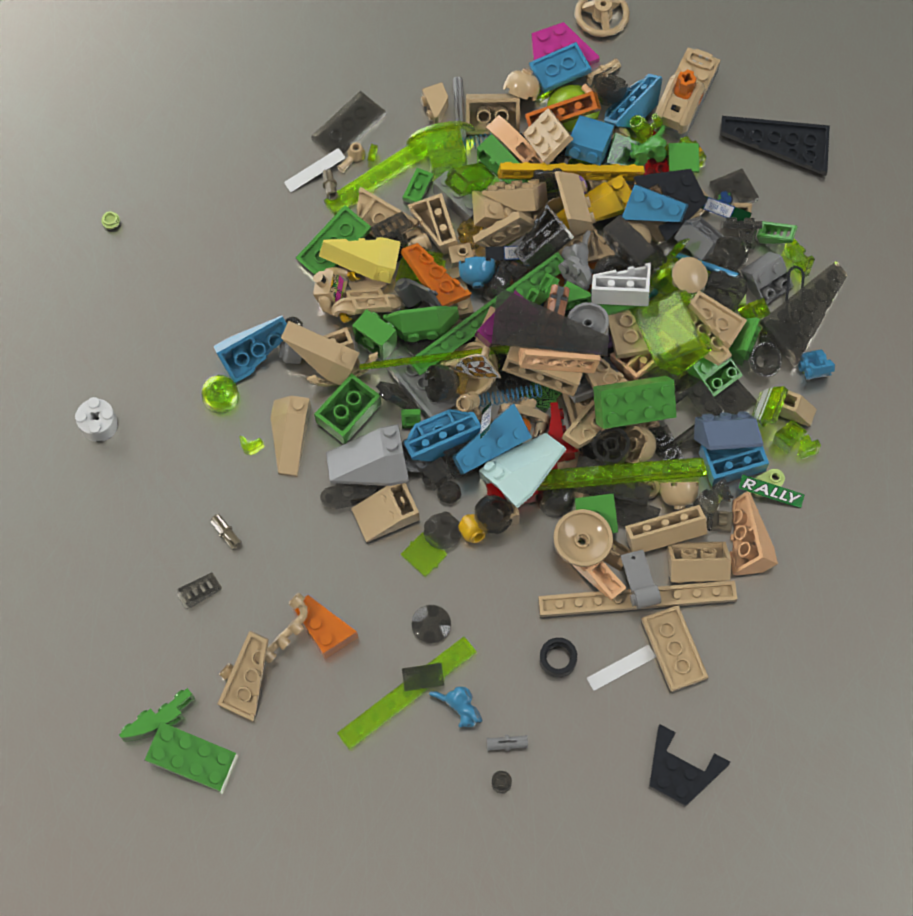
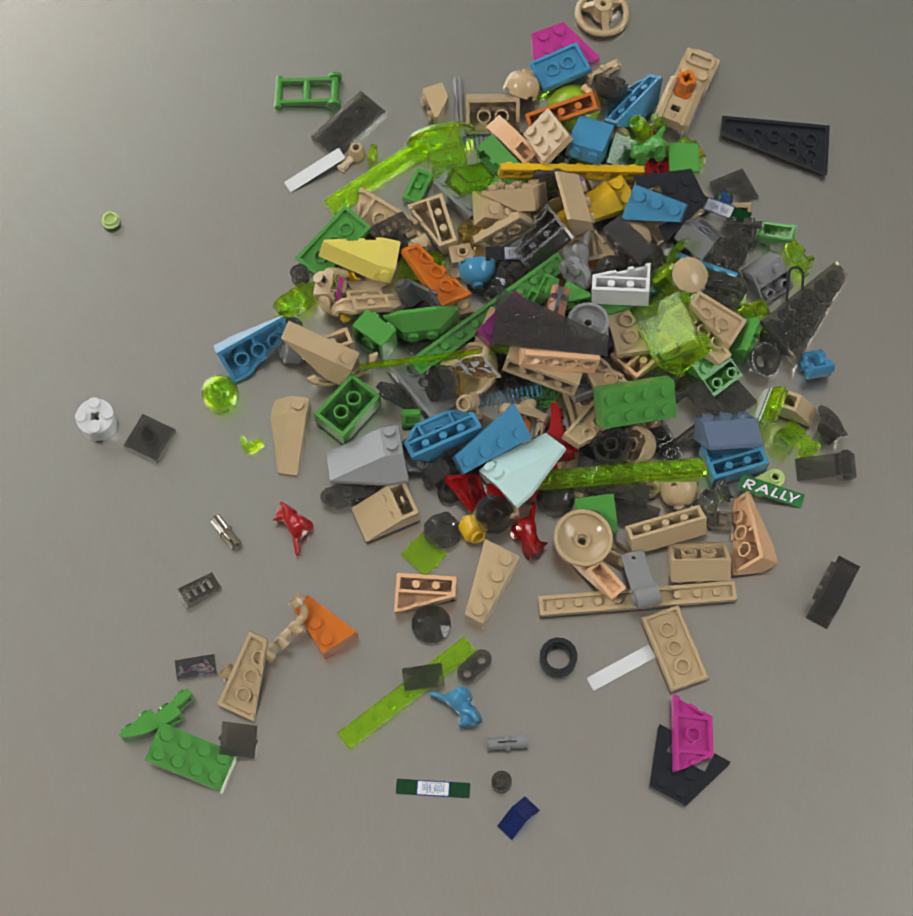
(150, 438): none -> clear smoke tile
(195, 667): none -> clear smoke tile
(238, 739): none -> clear smoke piece
(295, 300): none -> clear neon green piece
(296, 524): none -> red animal
(299, 271): none -> clear smoke wheel
(330, 185): dark tan axle -> none
(332, 103): none -> bright green piece
(421, 590): none -> light nougat wedge
(433, 788): none -> sticker
(467, 488): none -> red wing
(473, 666): none -> clear smoke plate
(485, 420): sticker -> none
(490, 581): none -> tan wedge
(518, 817): none -> clear blue slope
(526, 531): none -> red animal
(690, 735): none -> dark pink wing
(828, 465): none -> clear smoke door
(830, 426): none -> clear smoke piece
(833, 591): none -> clear smoke wedge

